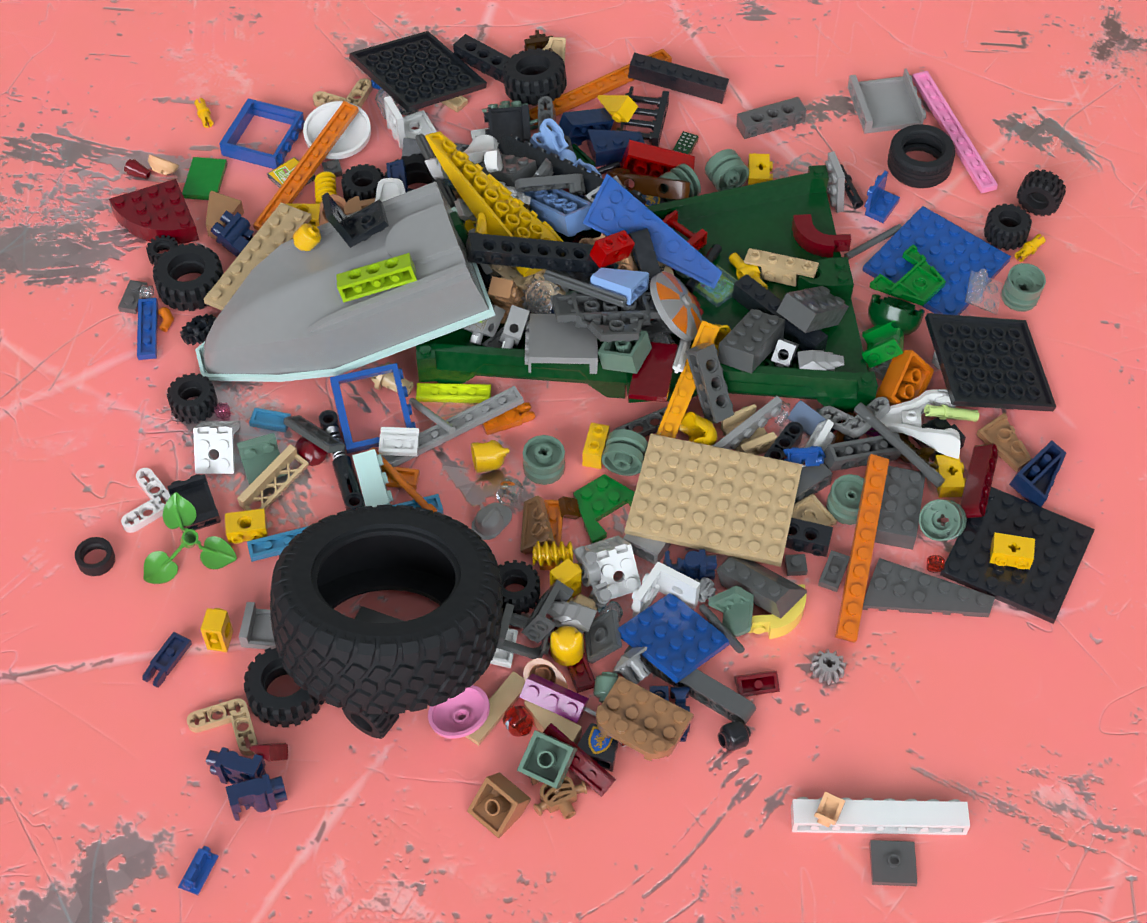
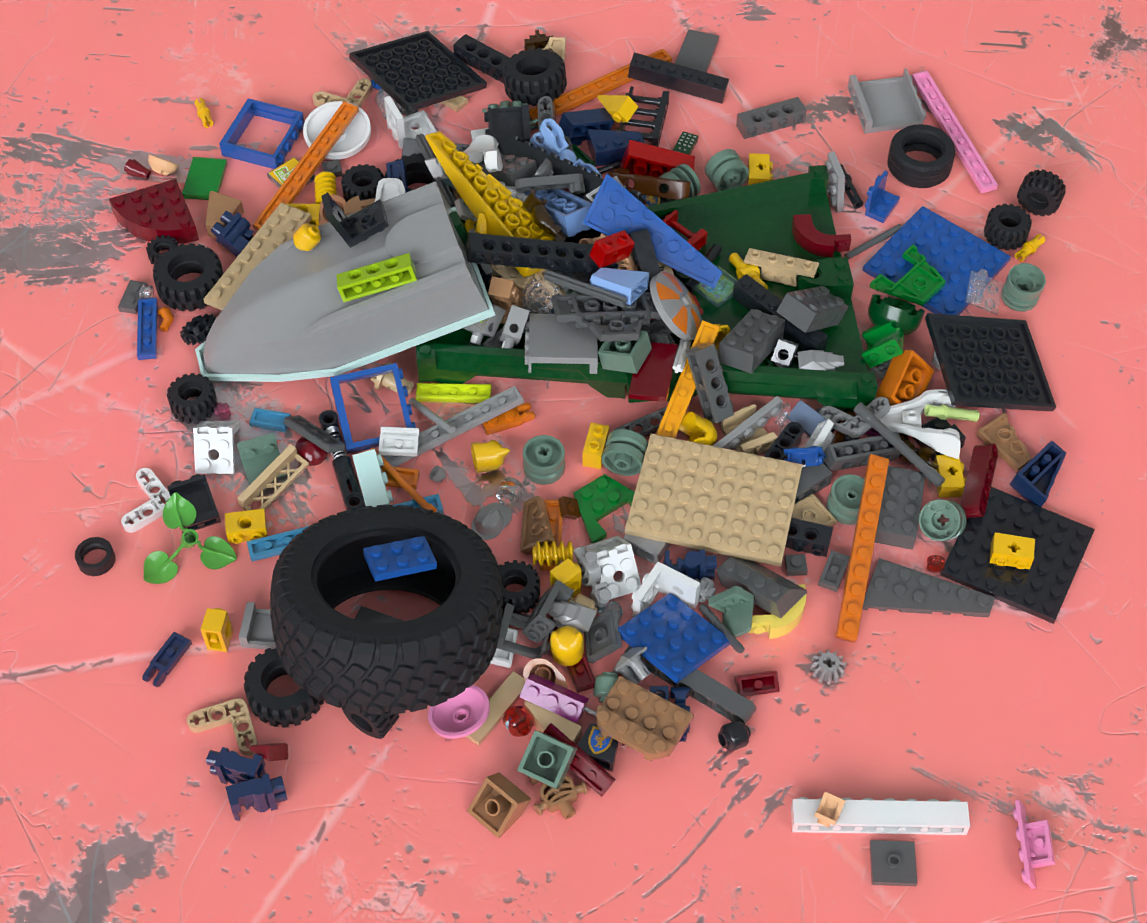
(198, 870): blue hinge -> none
(399, 558): none -> blue plate
(437, 474): none -> light grey hinge
(542, 217): none -> dark brown piece
(697, 50): none -> dark grey tile
(1035, 844): none -> bright pink bracket

